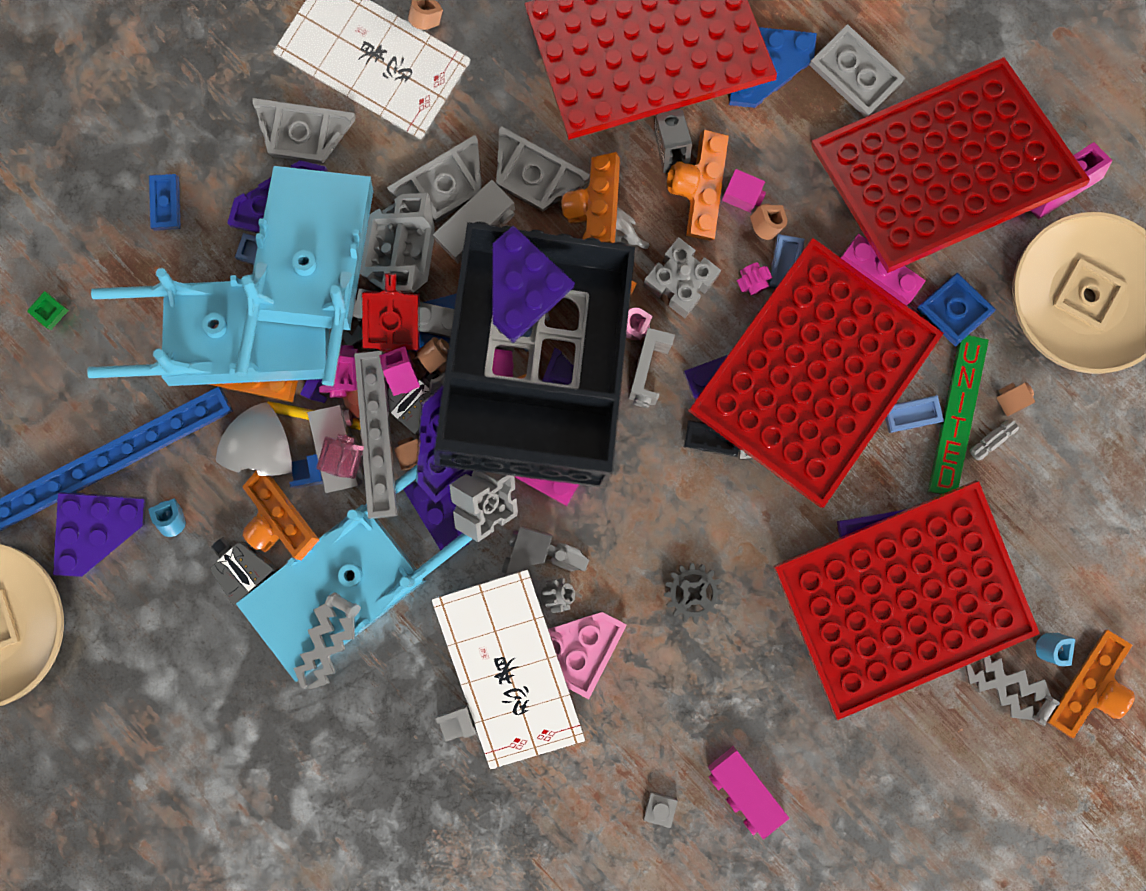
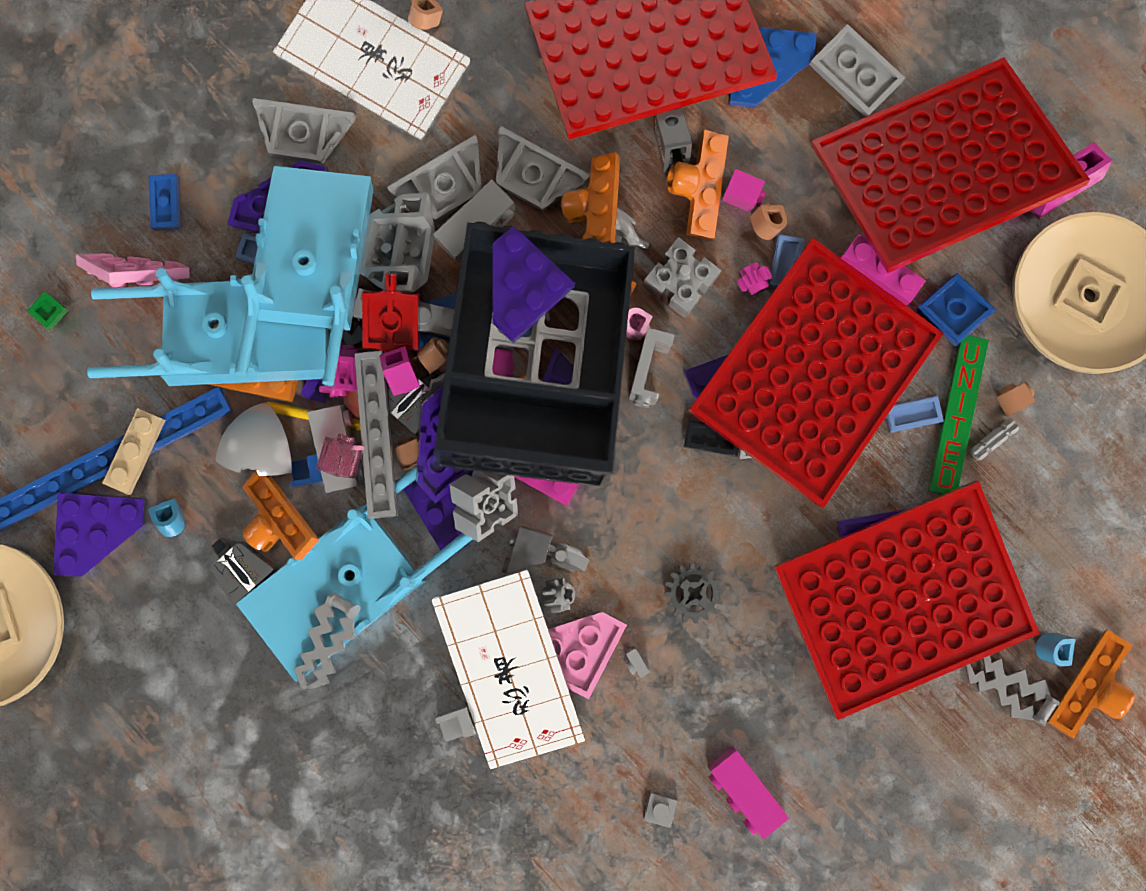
(134, 451): none -> tan plate
(136, 269): none -> bright pink plate
(635, 663): none -> light grey plate

